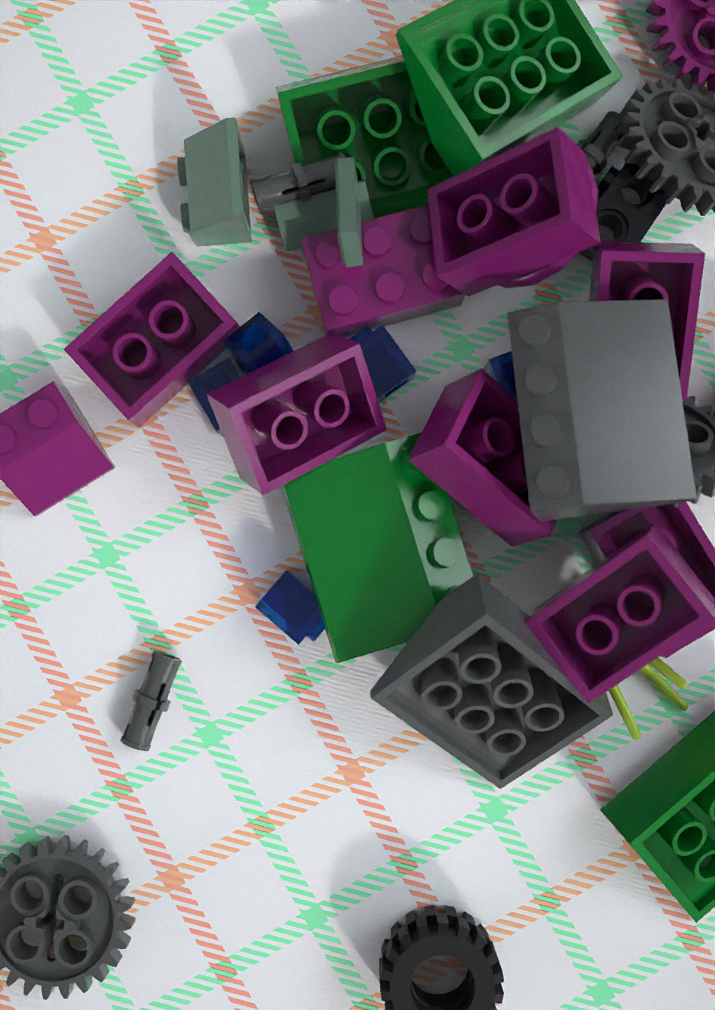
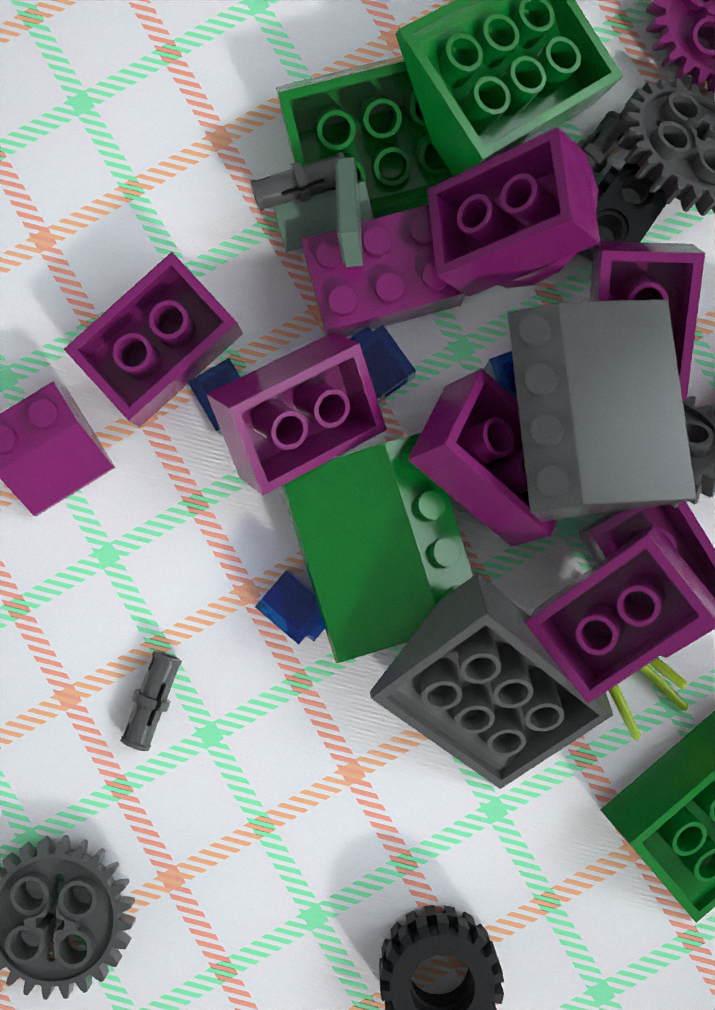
(216, 186): sand green slope -> none
(256, 344): clear blue brick -> none

